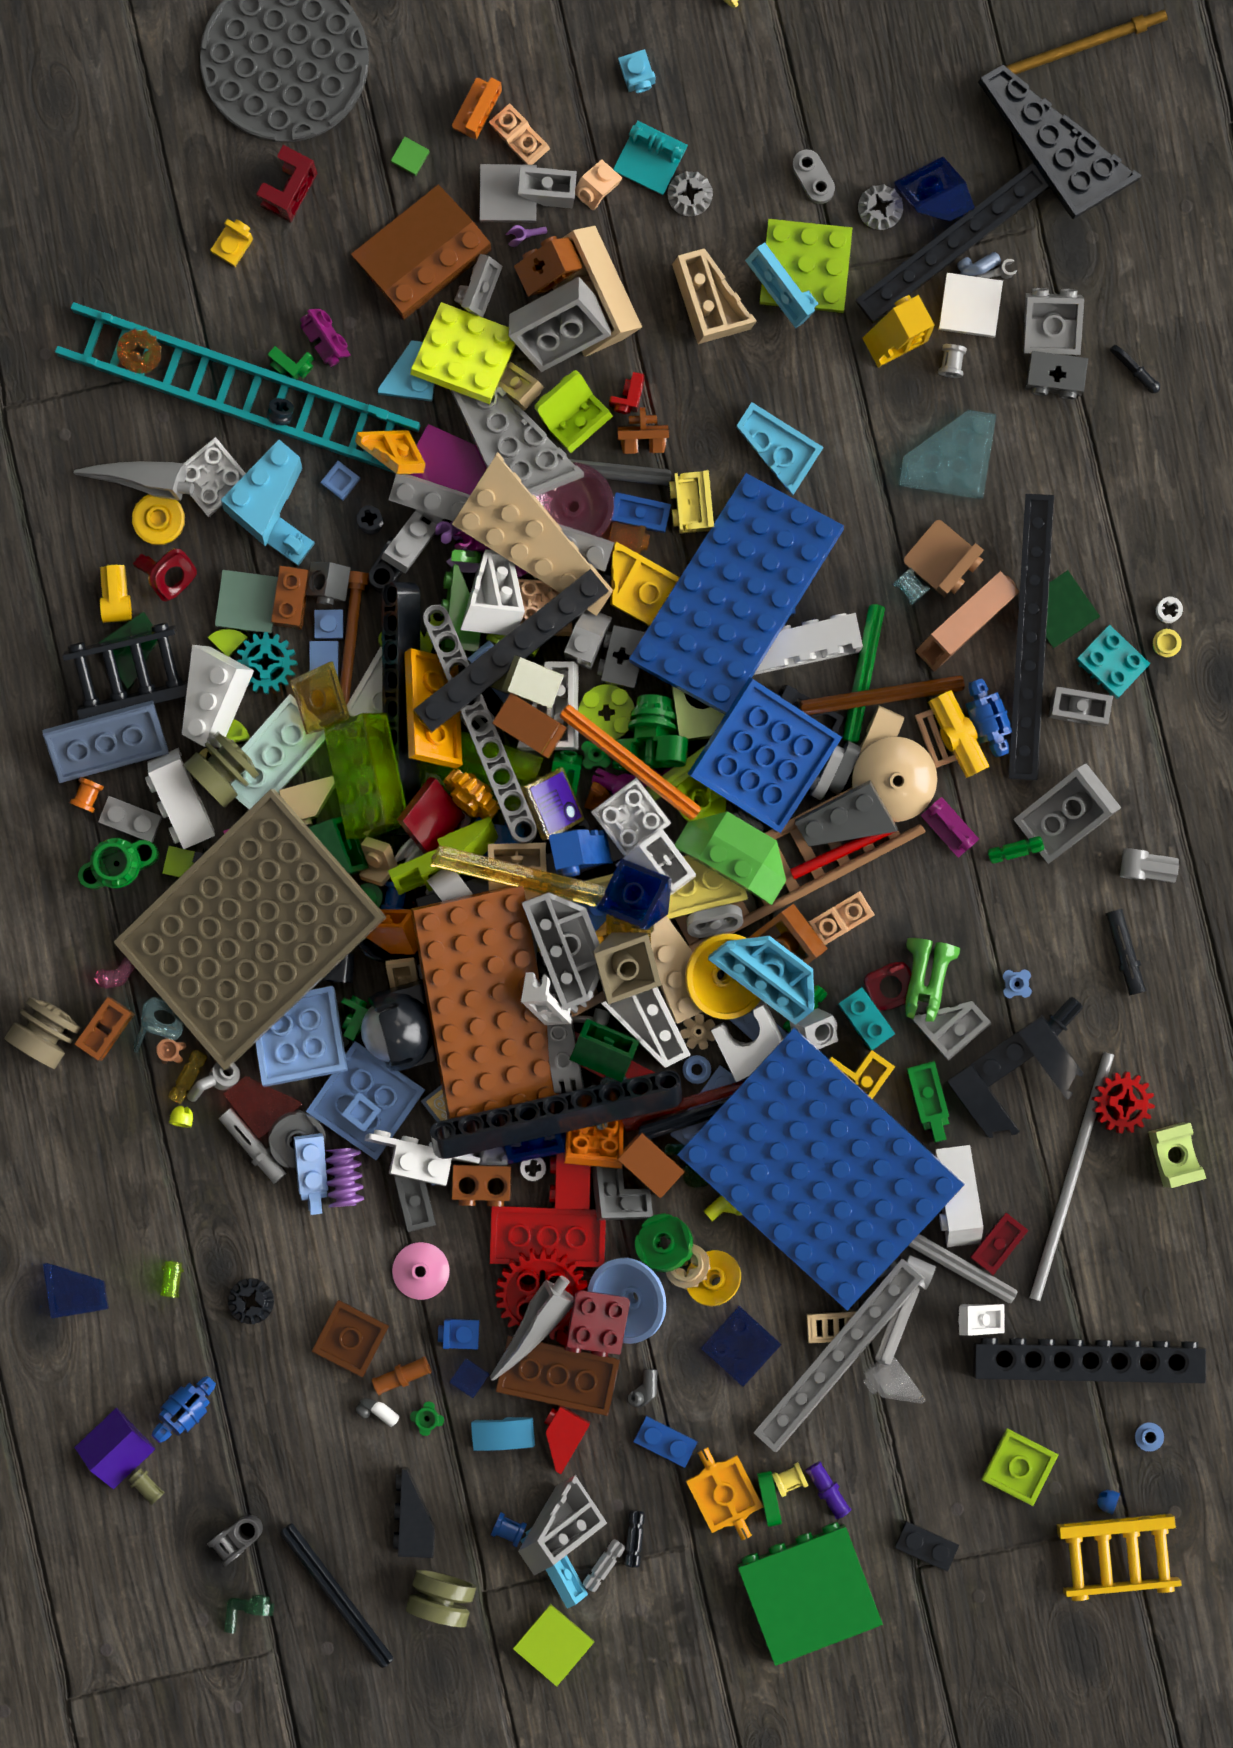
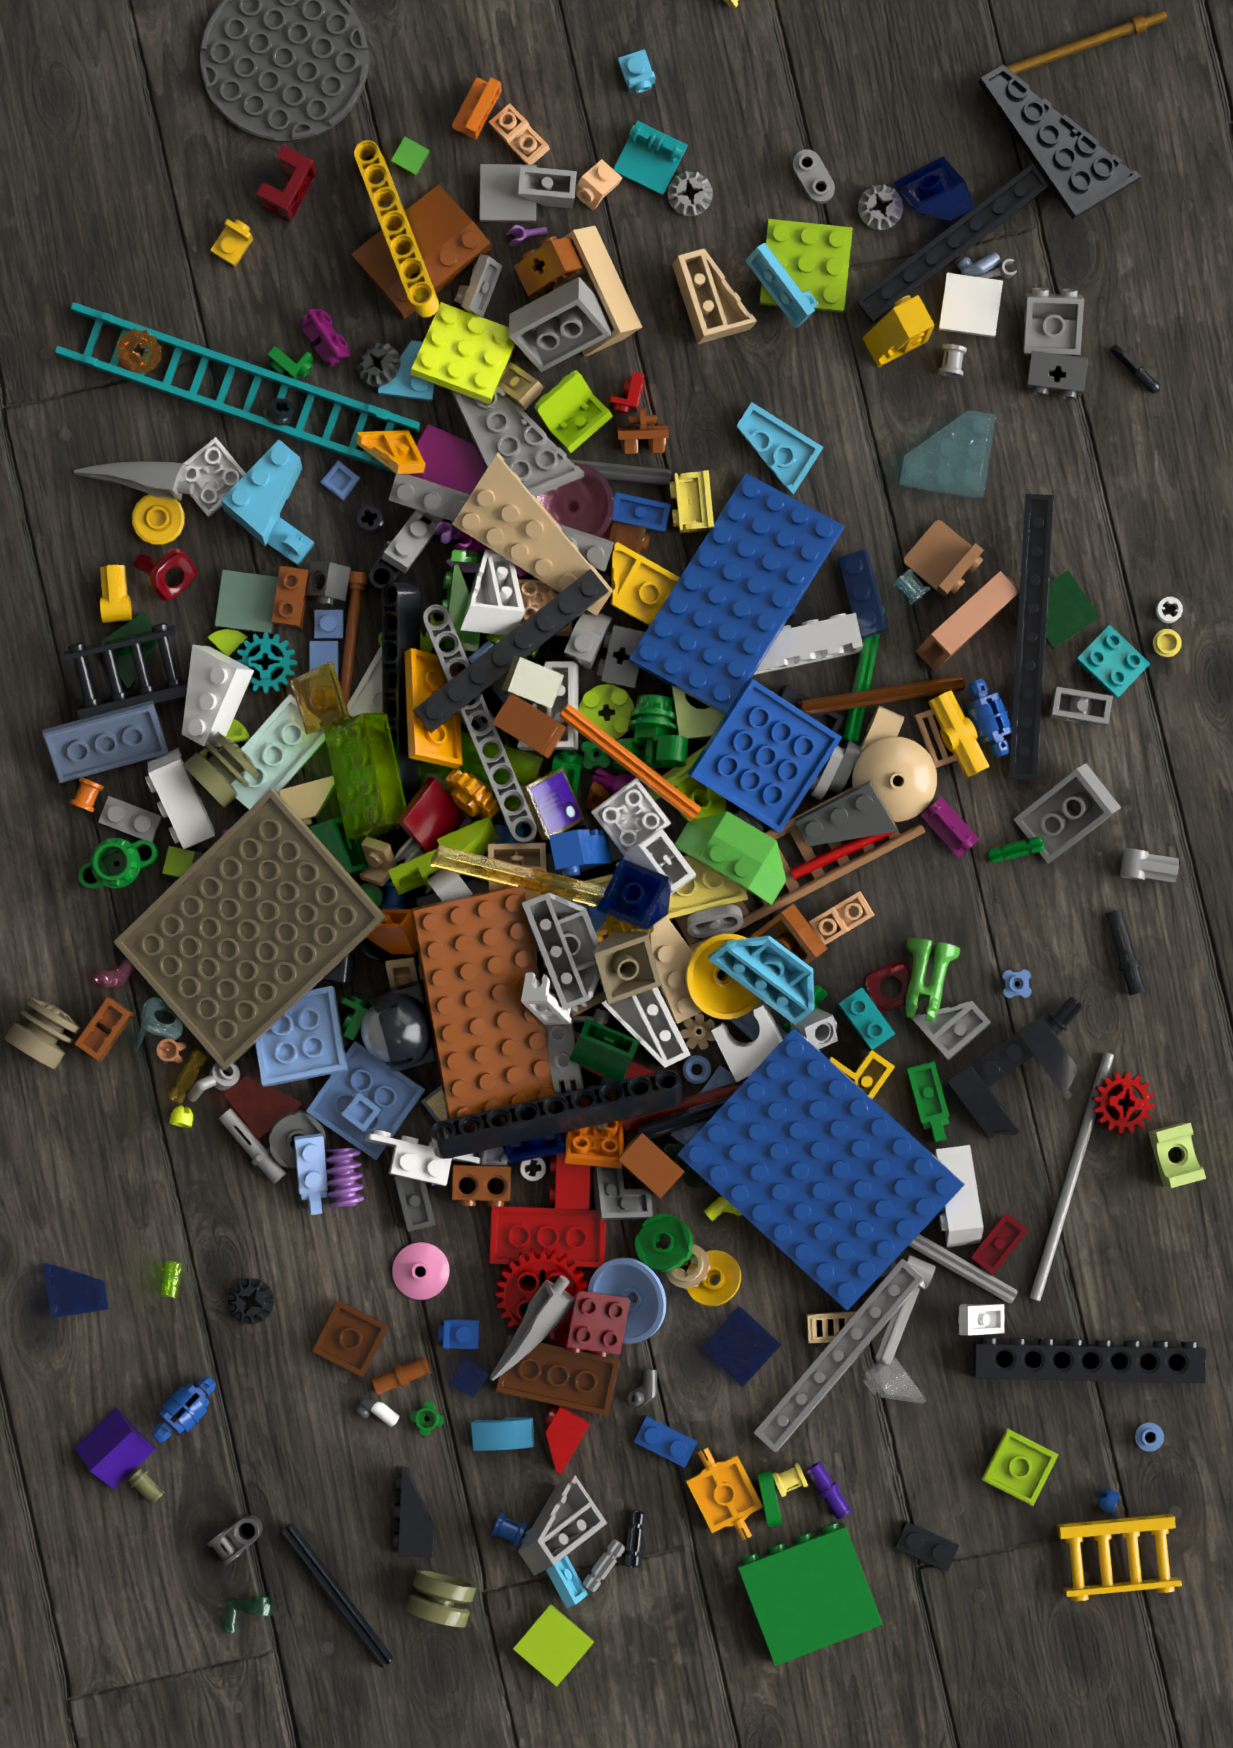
(390, 364): none -> dark grey gear
(403, 237): none -> yellow beam
(863, 593): none -> dark blue plate

